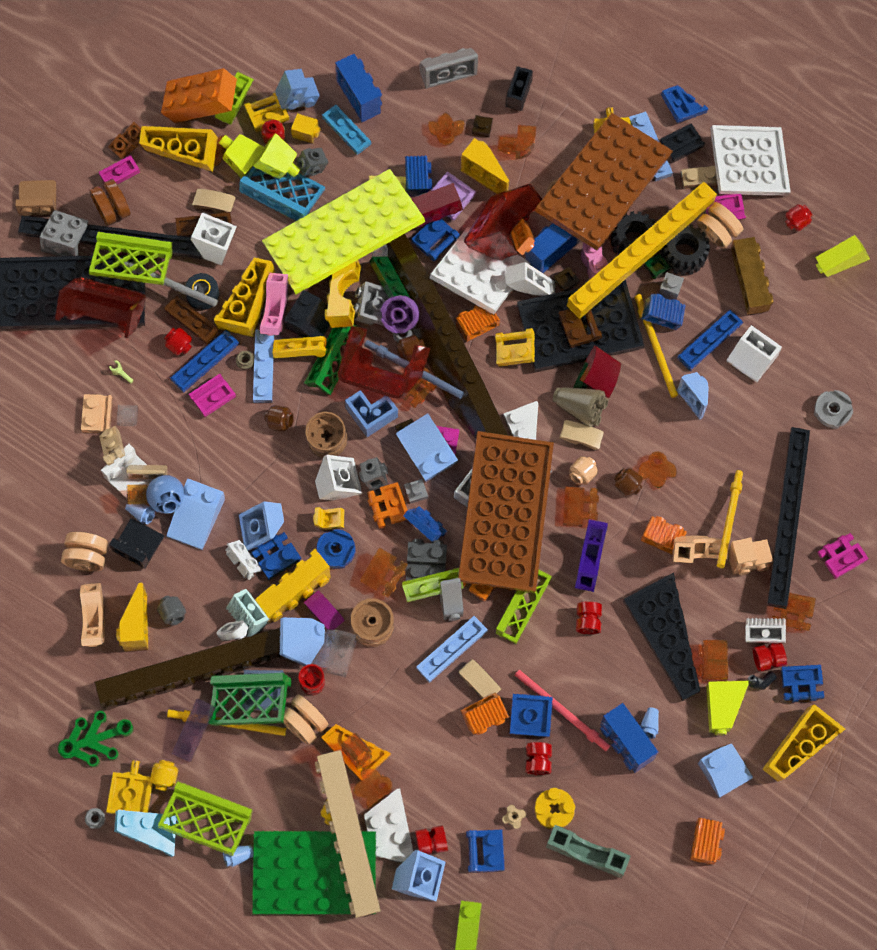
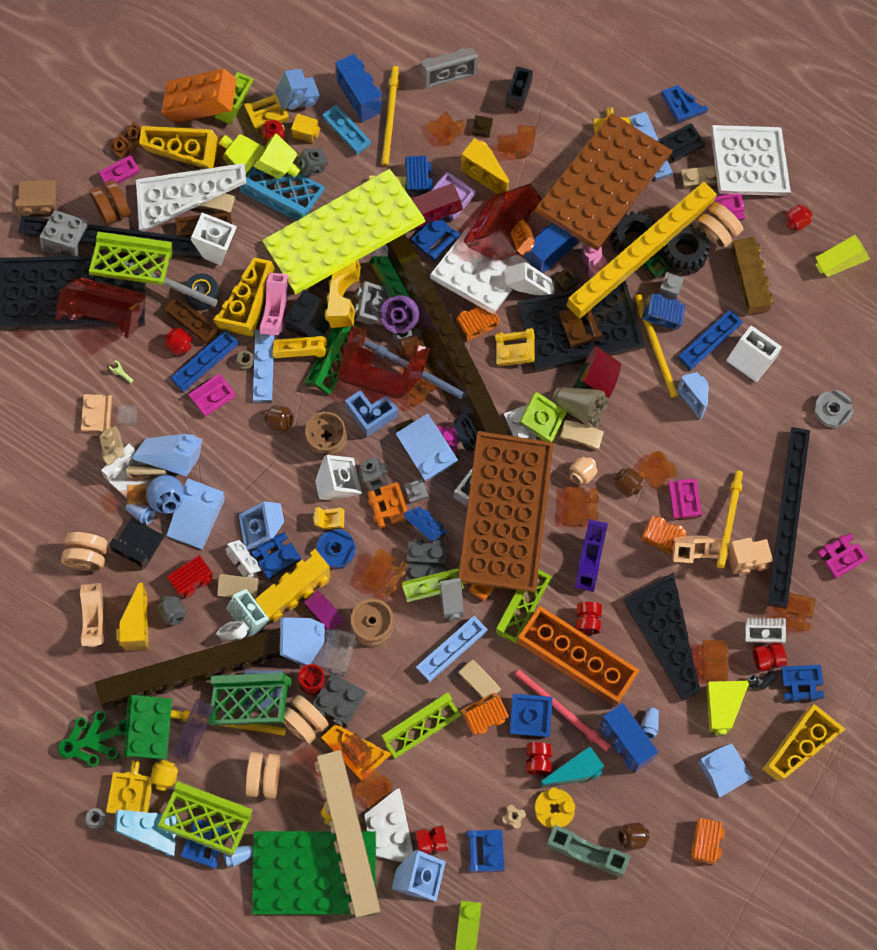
(147, 727): none -> green brick
(170, 452): none -> light blue slope
(173, 194): none -> white wing
(190, 577): none -> red brick
(195, 851): none -> blue plate
(230, 585): none -> tan slope
(260, 775): none -> light nougat wheel
(339, 700): none -> dark grey plate
(393, 85): none -> yellow bar
(416, 719): none -> lime fence
(466, 432): none -> black plate
(542, 417): none -> lime plate
(577, 770): none -> teal slope
(578, 656): none -> orange brick
(633, 836): none -> reddish brown head
(685, 499): none -> dark pink plate

